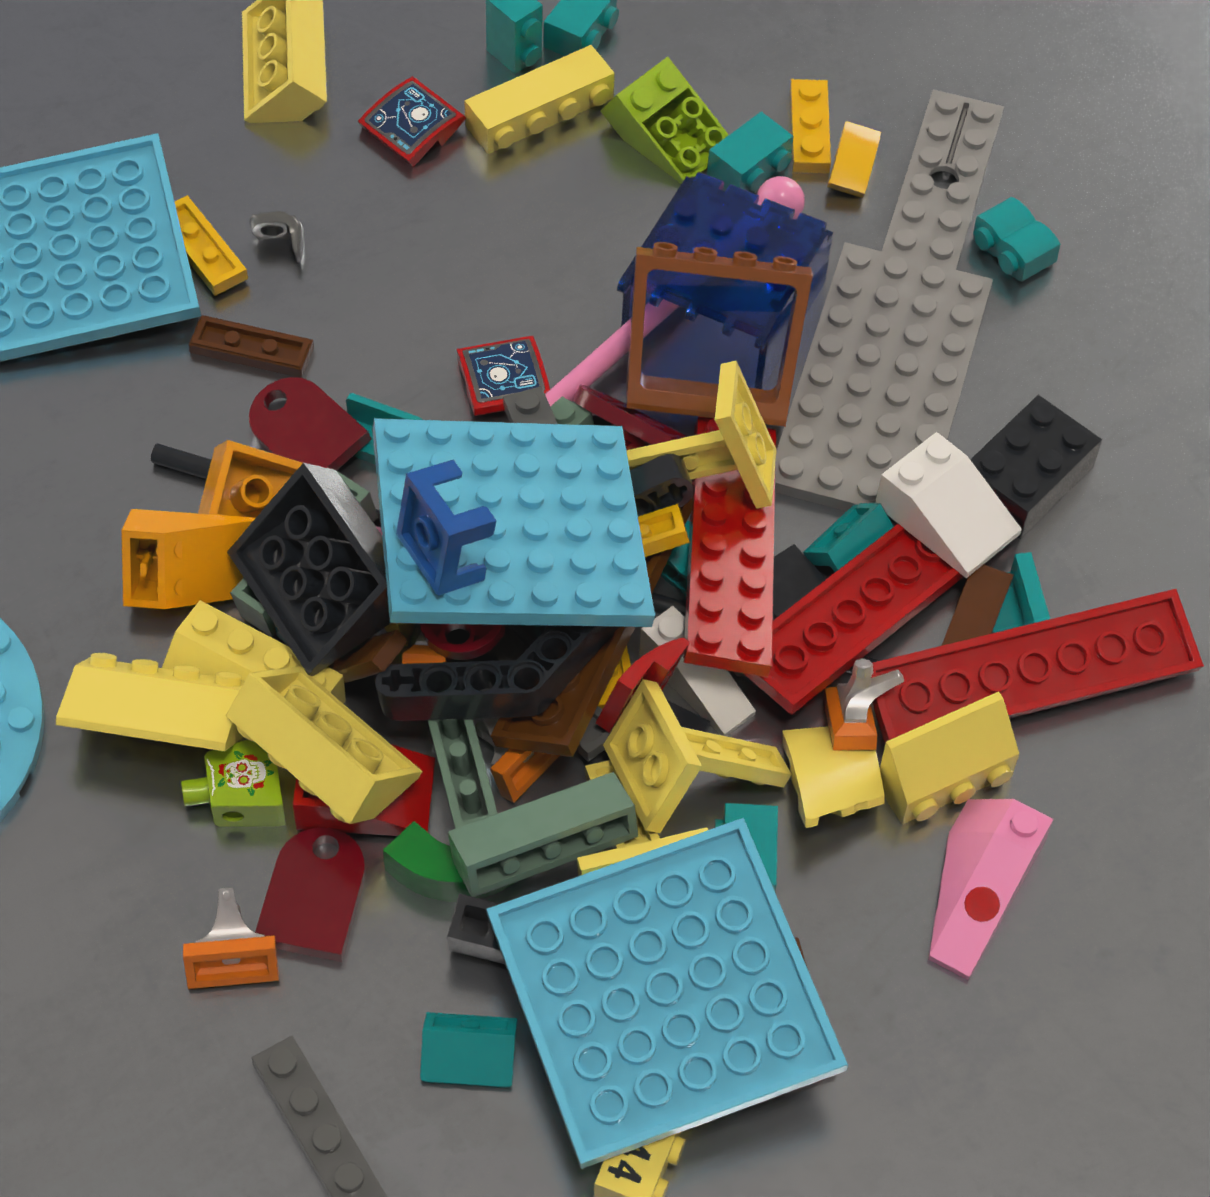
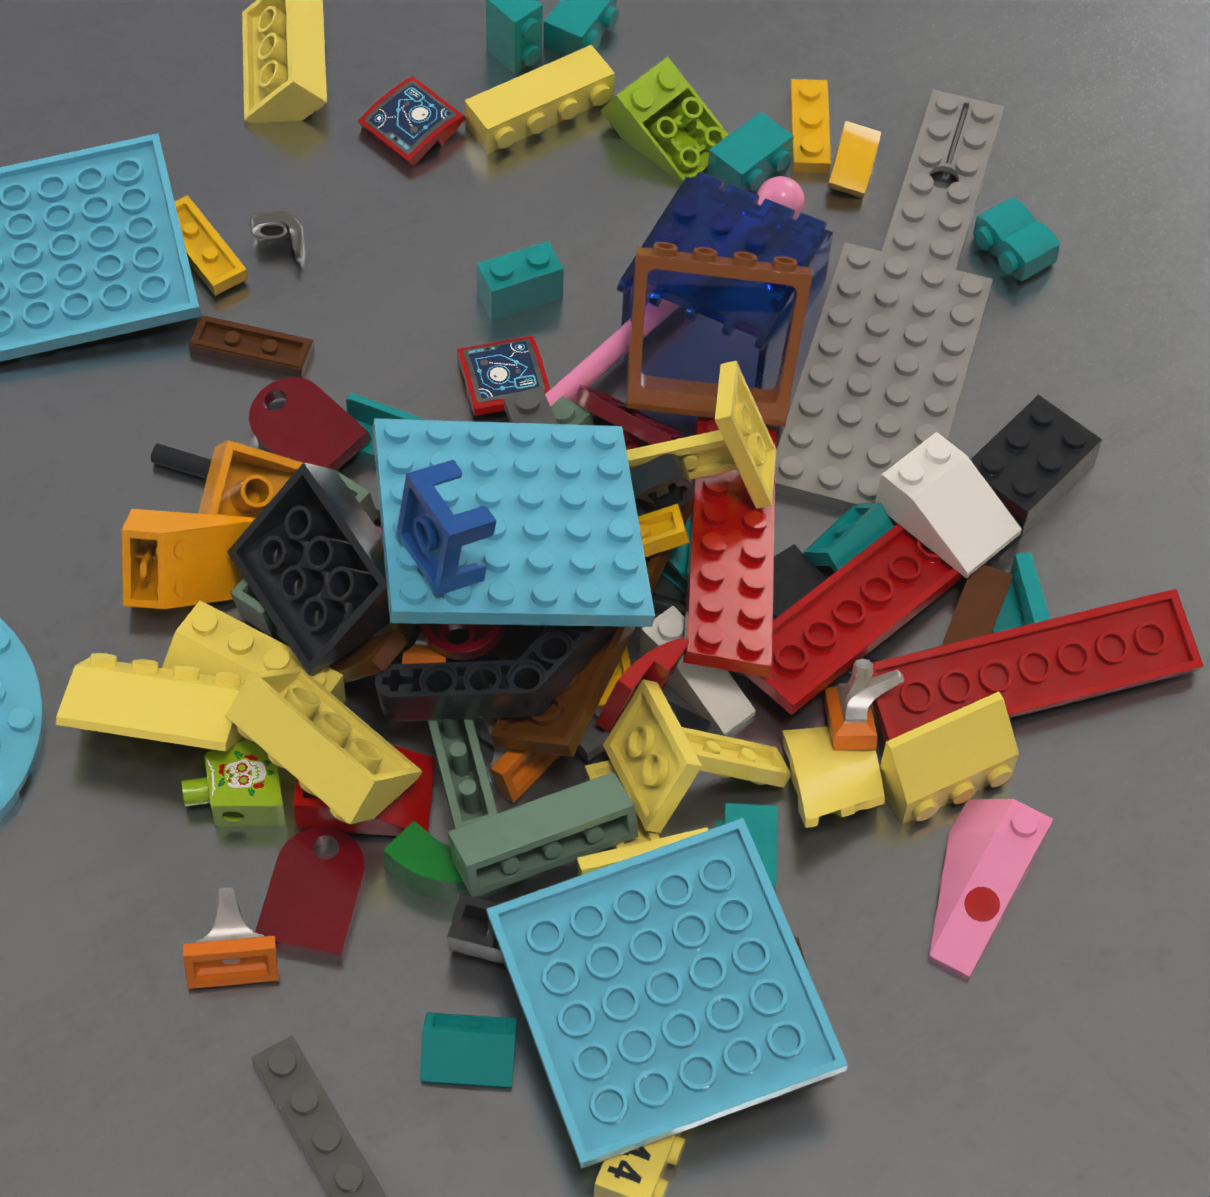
(520, 280): none -> teal brick

